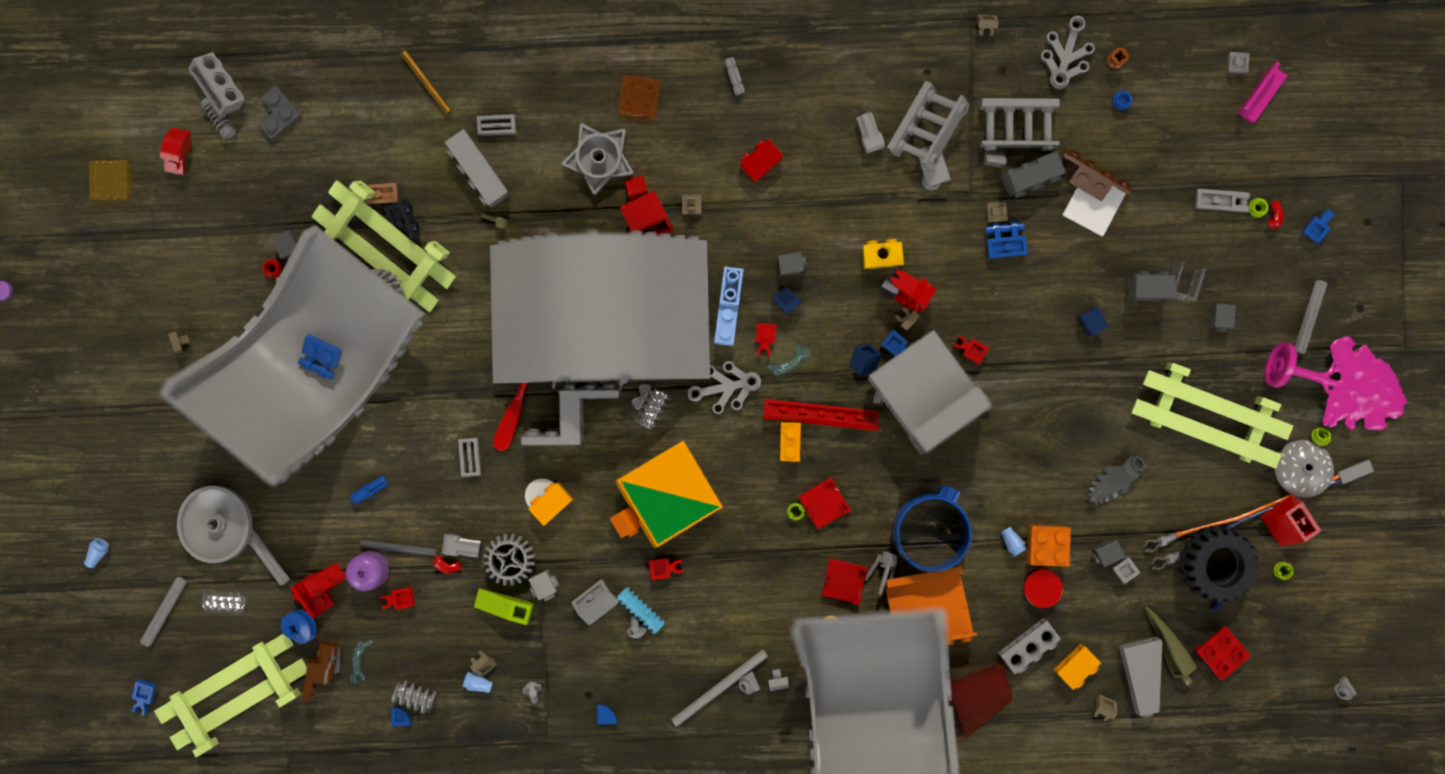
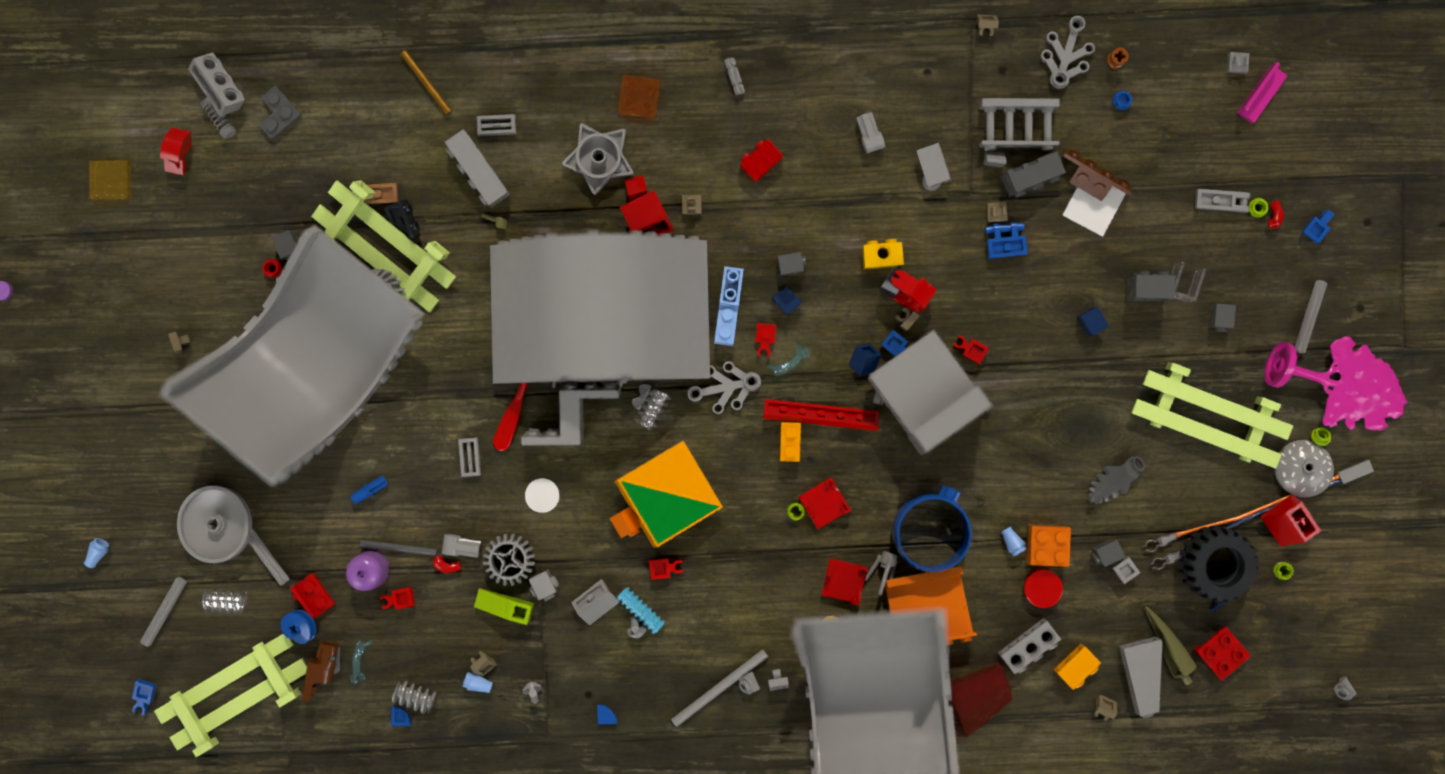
(323, 352): blue plate -> none
(323, 581): red brick -> none
(550, 503): light orange brick -> none
(919, 111): light grey fence -> none

